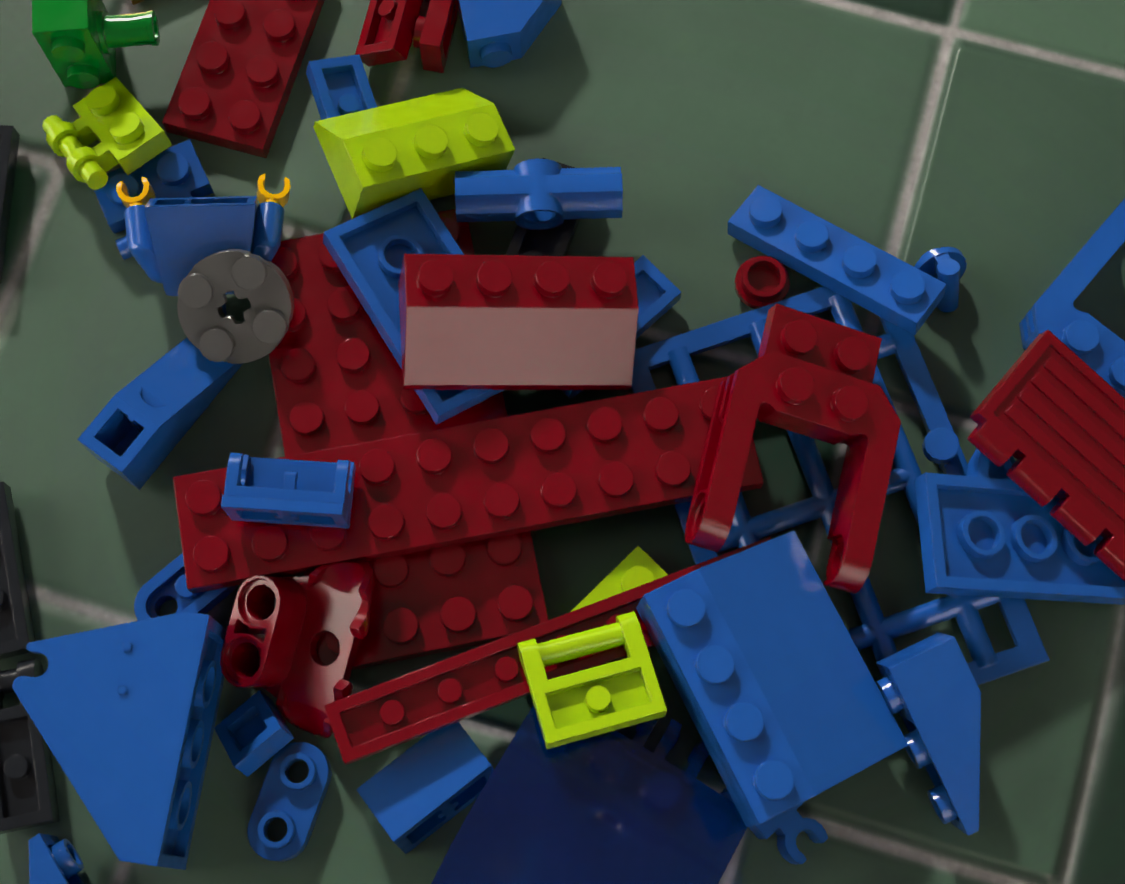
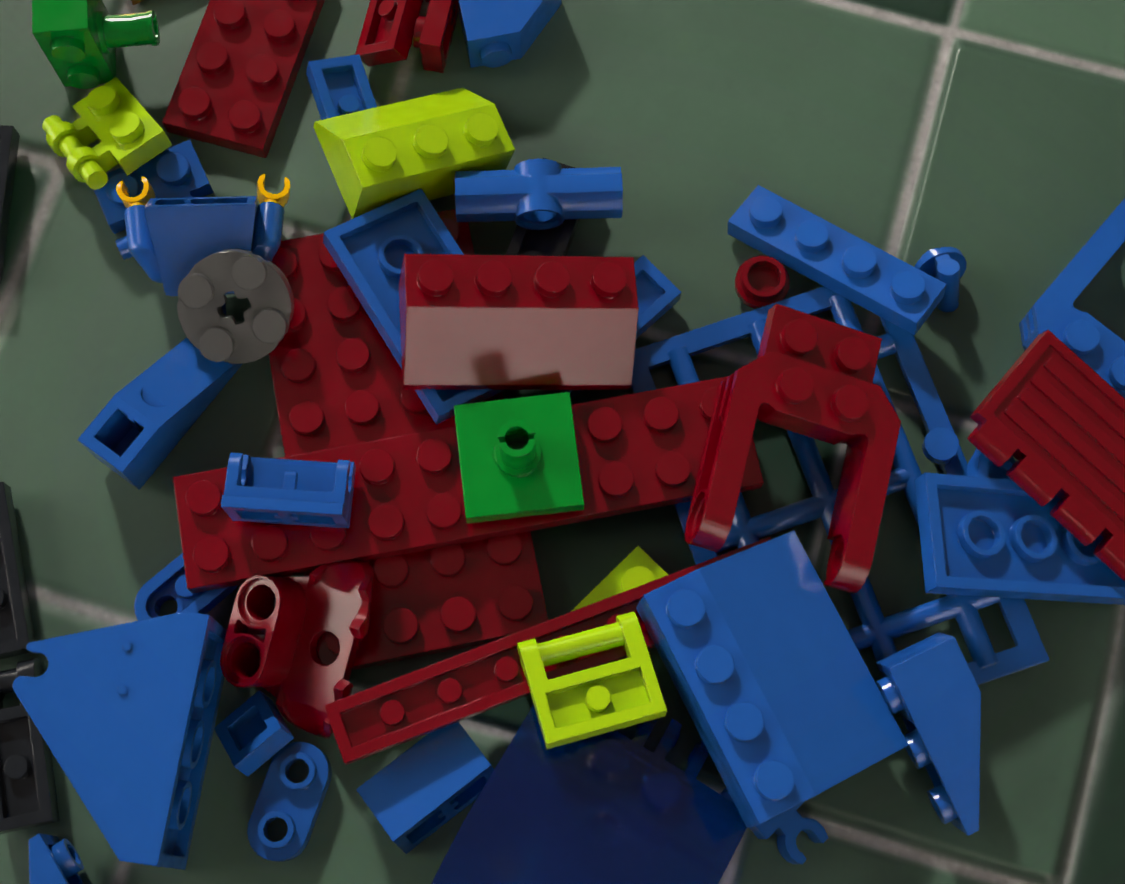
(518, 457): none -> green tile

